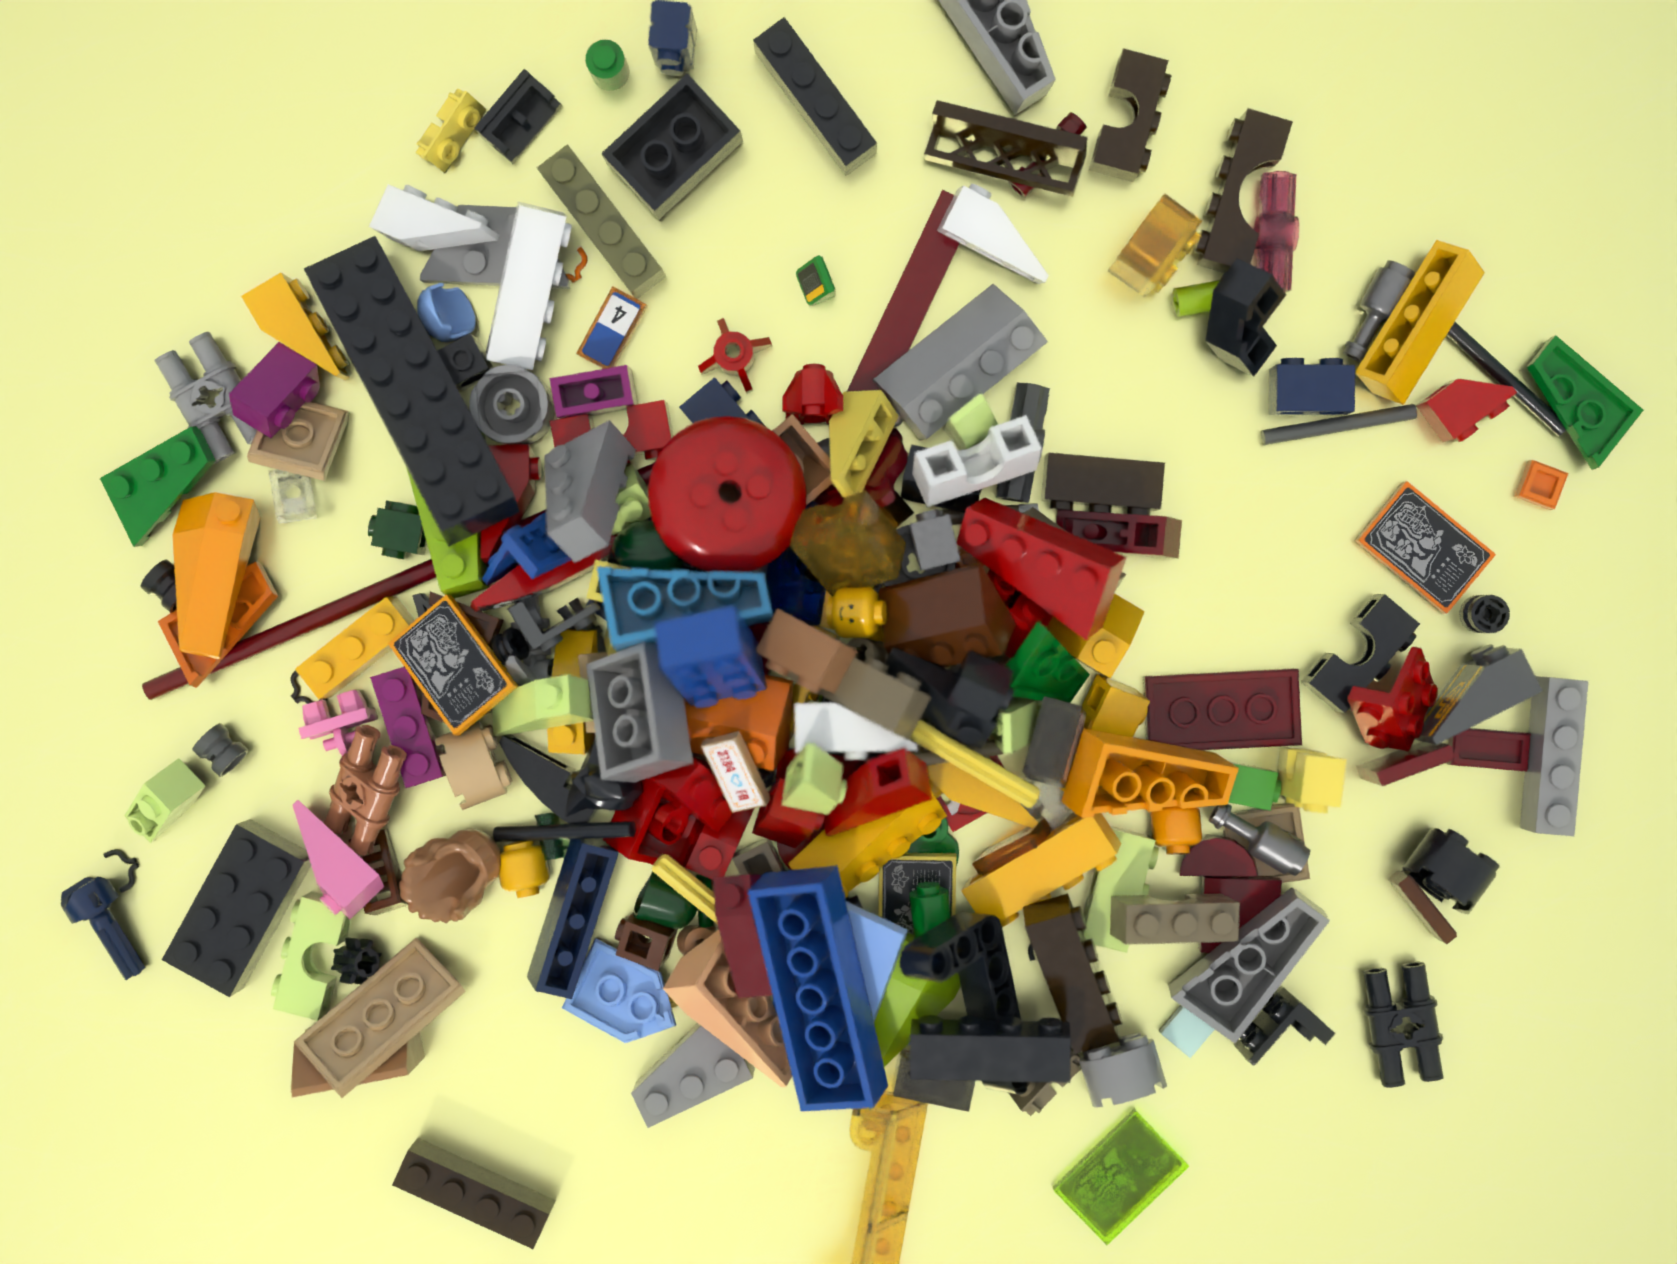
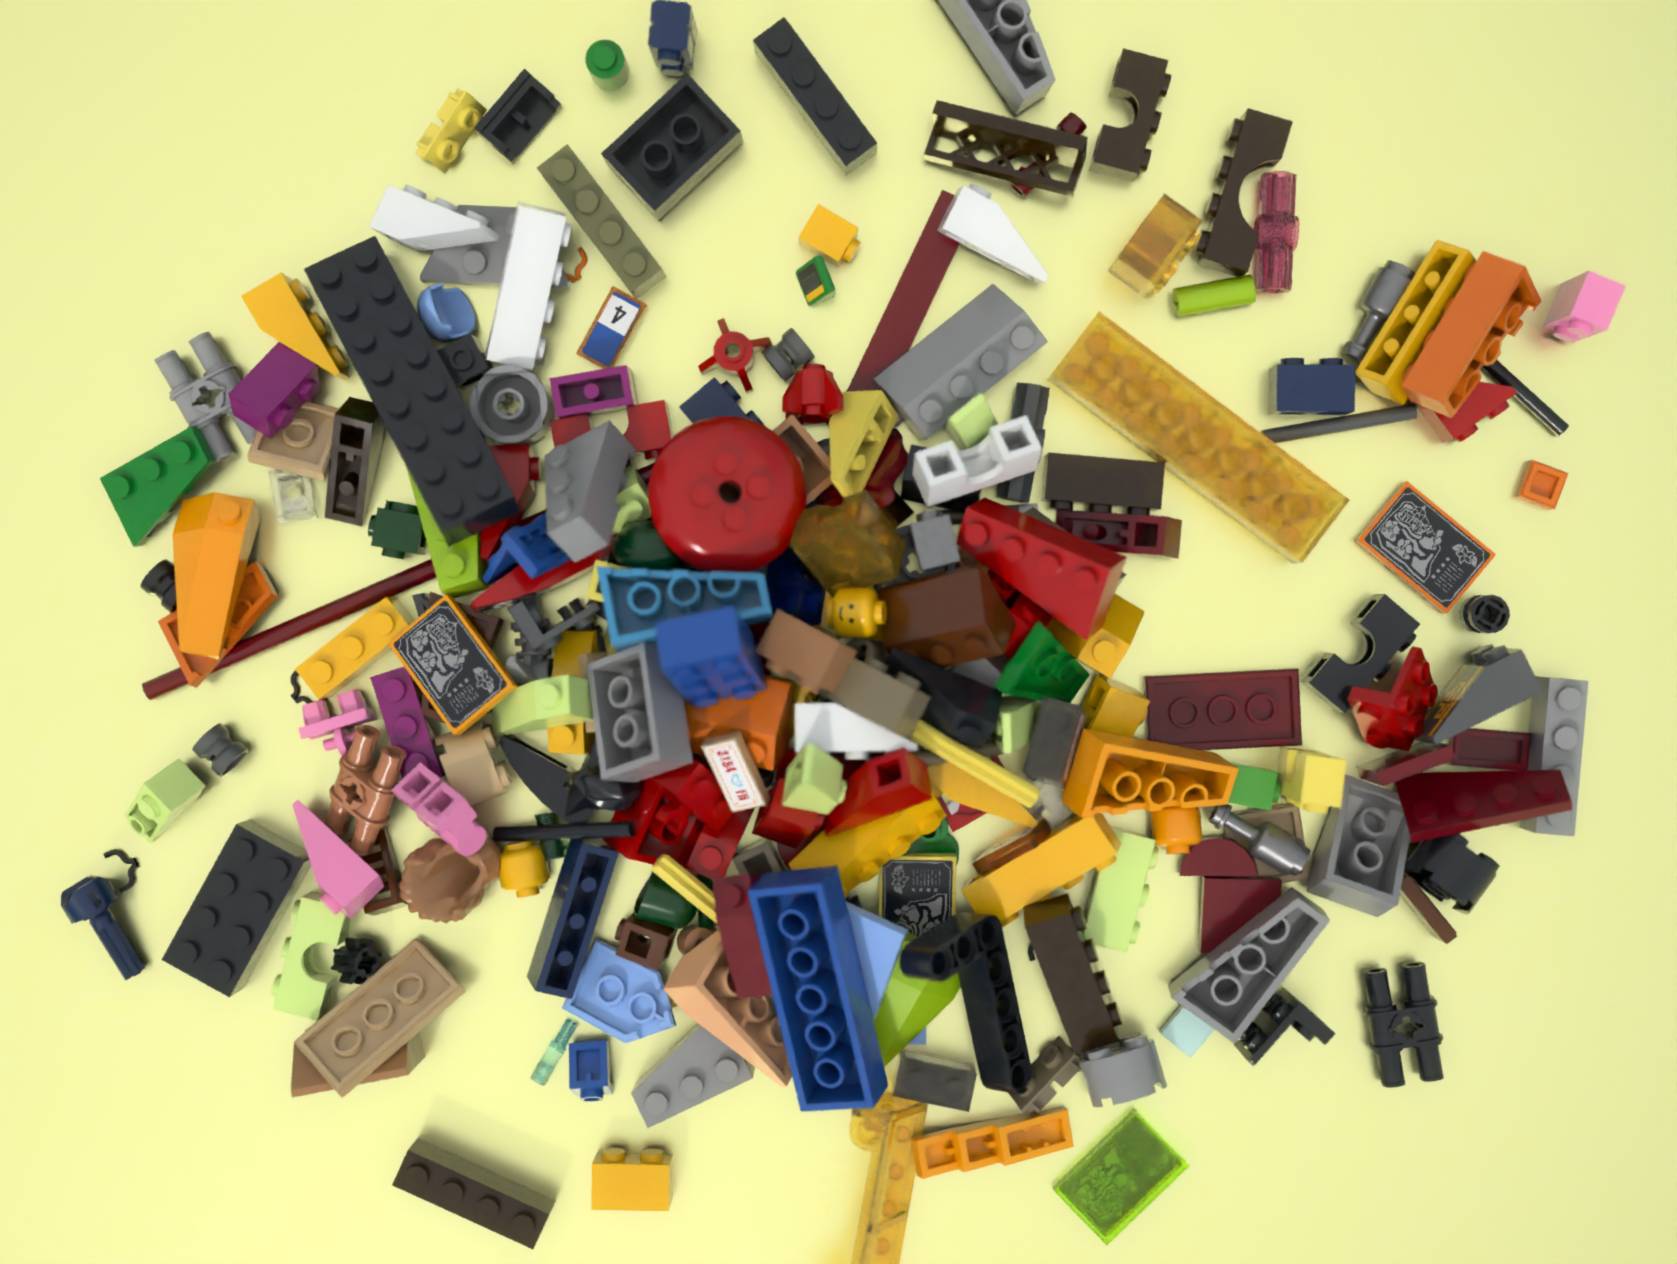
(353, 460): none -> dark brown slope
(441, 809): none -> bright pink legs
(510, 644): black bush -> none
(553, 1054): none -> clear light blue piece
(590, 1070): none -> blue bracket
(632, 1180): none -> yellow brick
(794, 348): none -> dark grey wheel
(830, 236): none -> yellow brick
(928, 907): green brick -> none
(981, 686): black brick -> none
(990, 1049): black brick -> none
(992, 1142): none -> light orange slope
(1157, 921): dark tan arch -> none
(1198, 439): none -> clear yellow brick
(1238, 313): black brick -> none
(1362, 850): none -> light grey slope
(1469, 801): none -> dark red wing
(1470, 333): none -> orange wedge
(1583, 306): none -> bright pink brick
(1583, 399): green wing -> none

